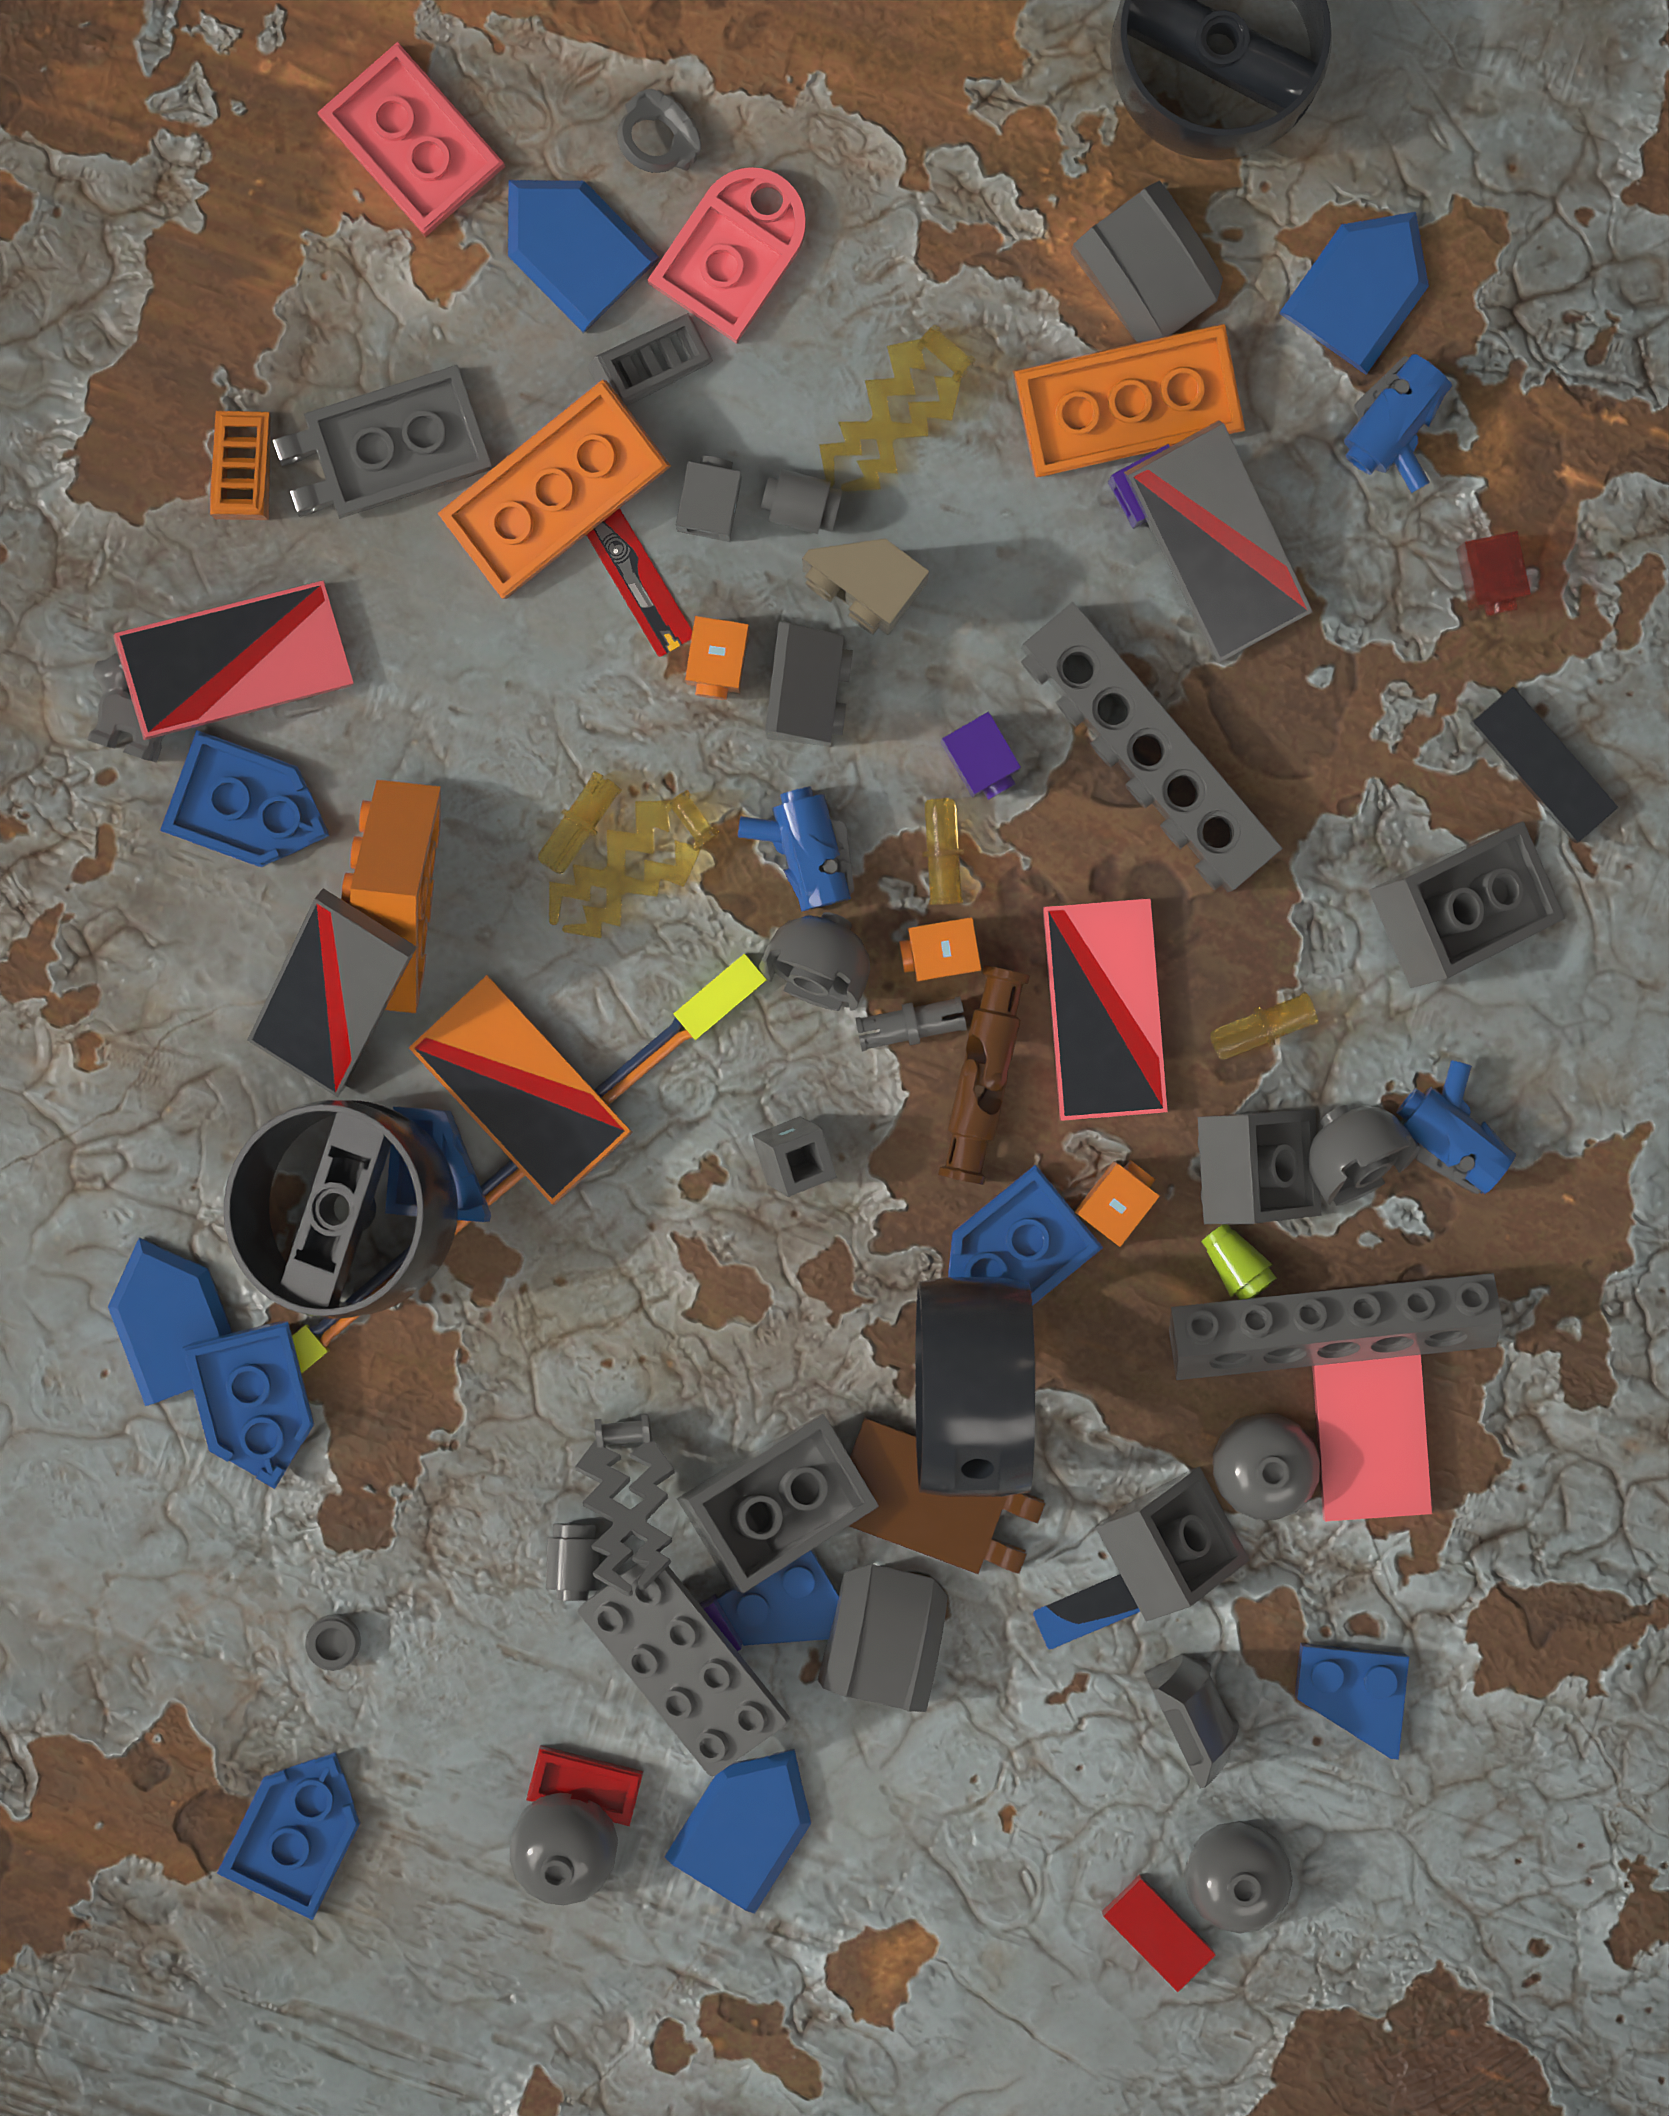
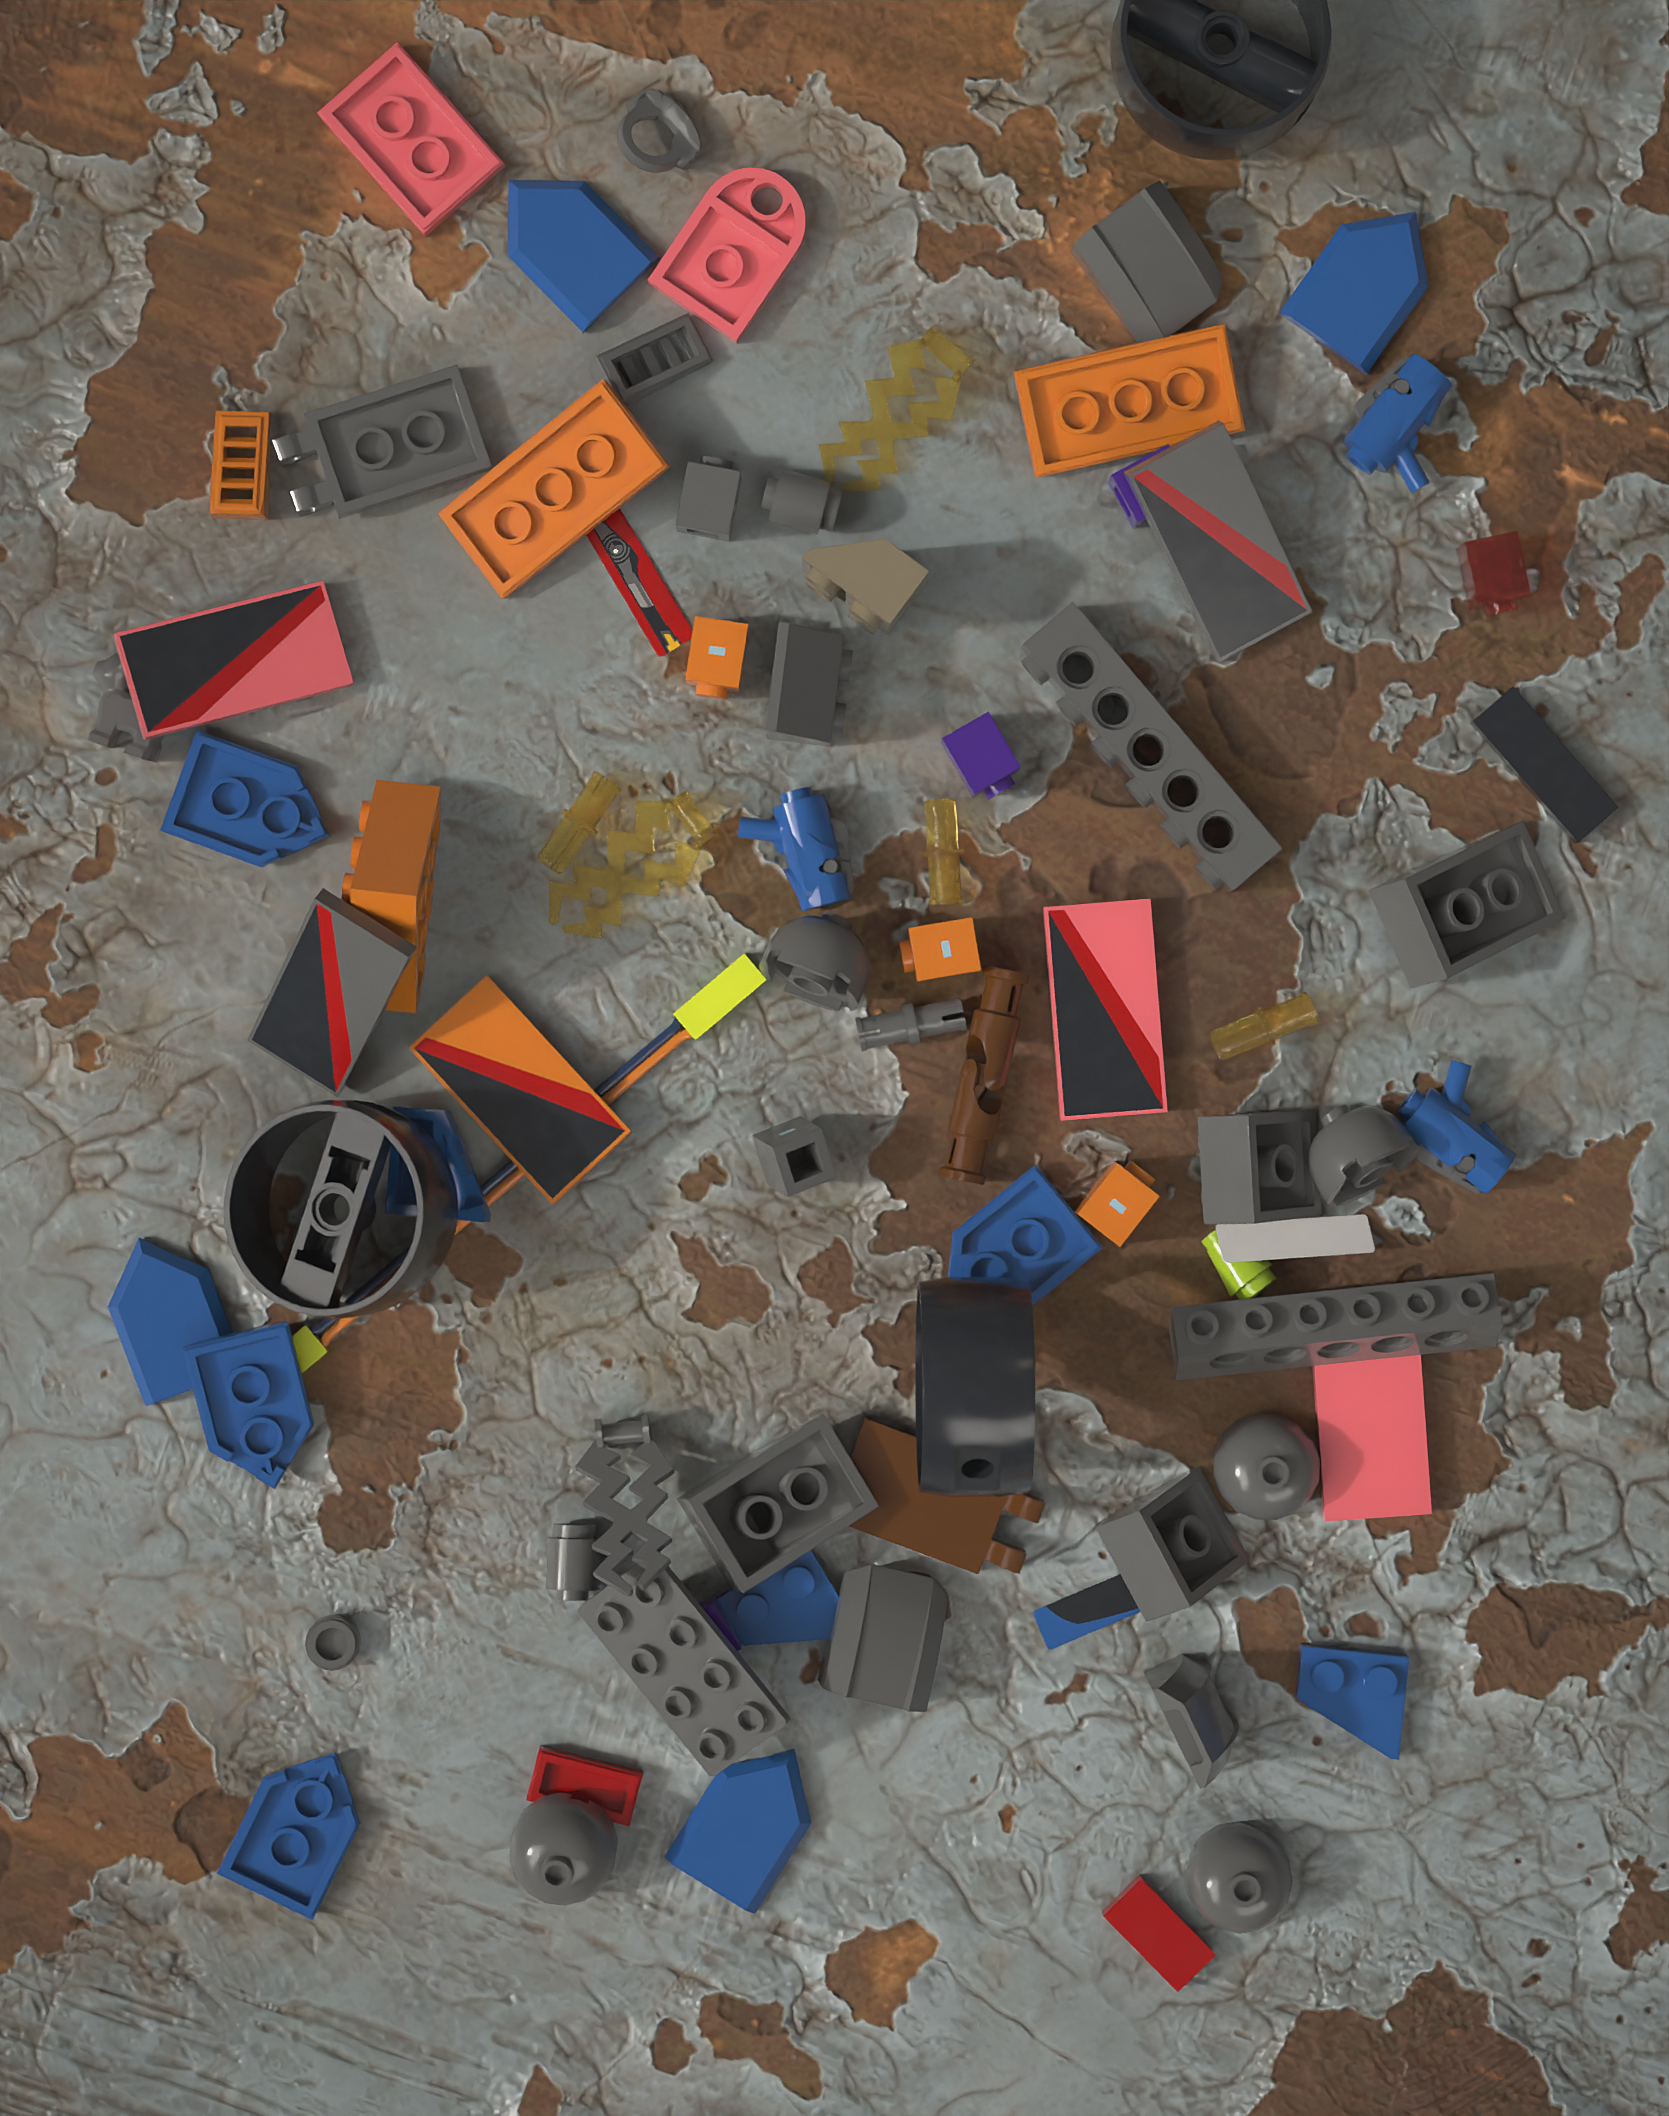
(1295, 1238): none -> white sticker

